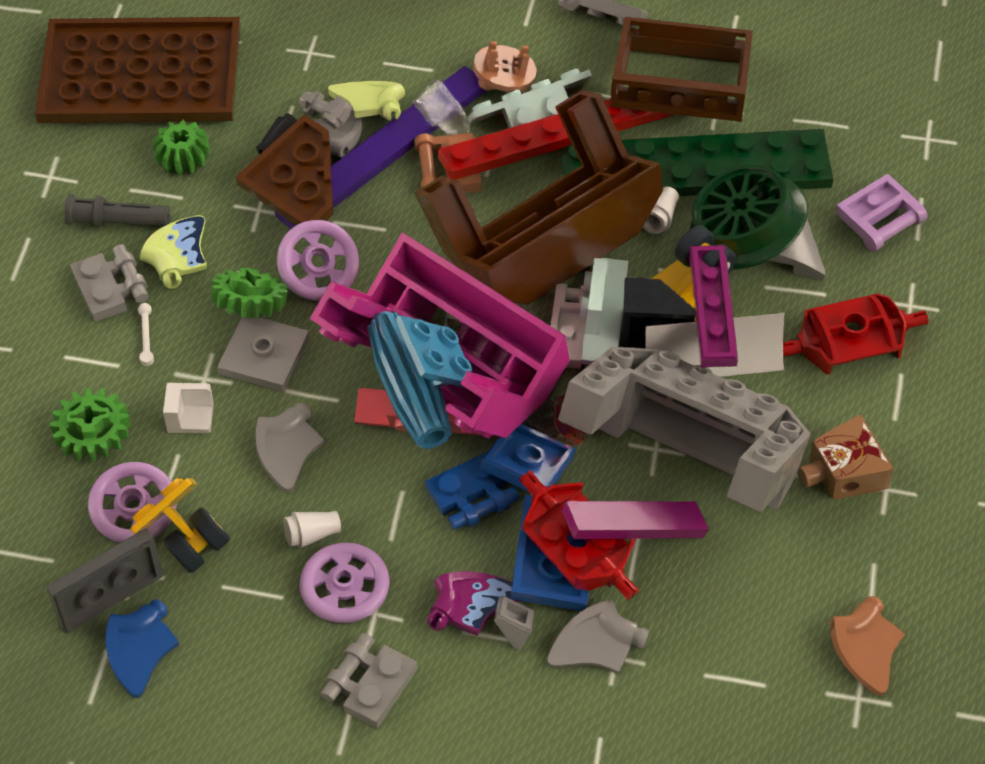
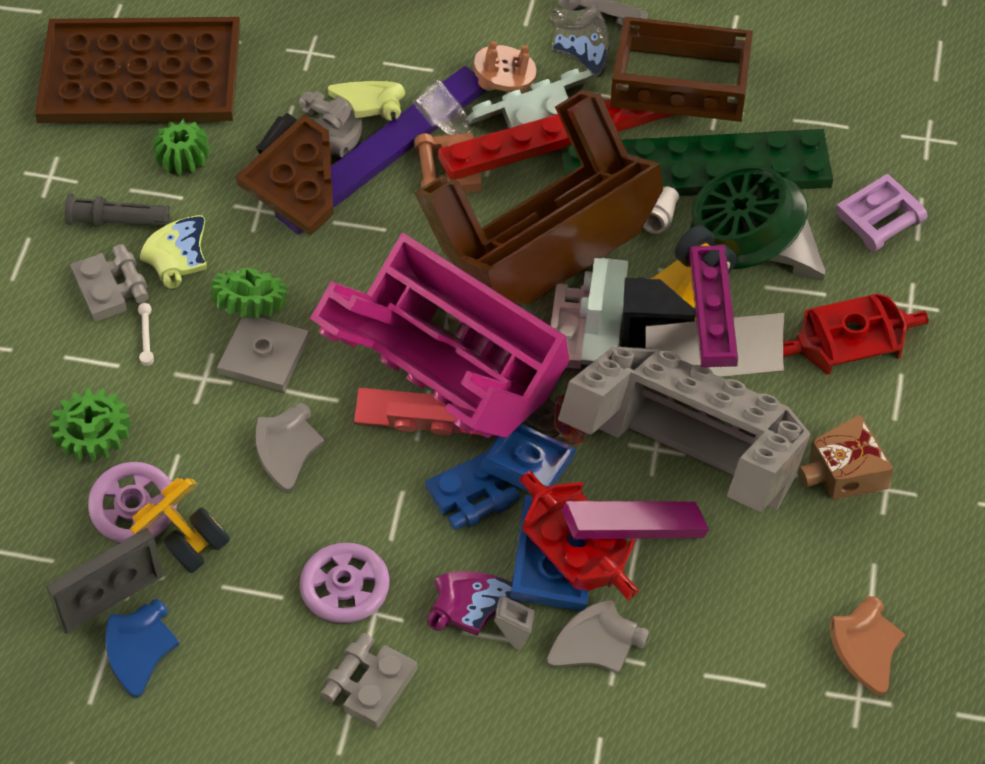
(188, 408): white panel -> none
(309, 527): white cone -> none
(310, 232): lavender plate -> none
(413, 365): dark azure plate -> none
(582, 37): none -> clear arm

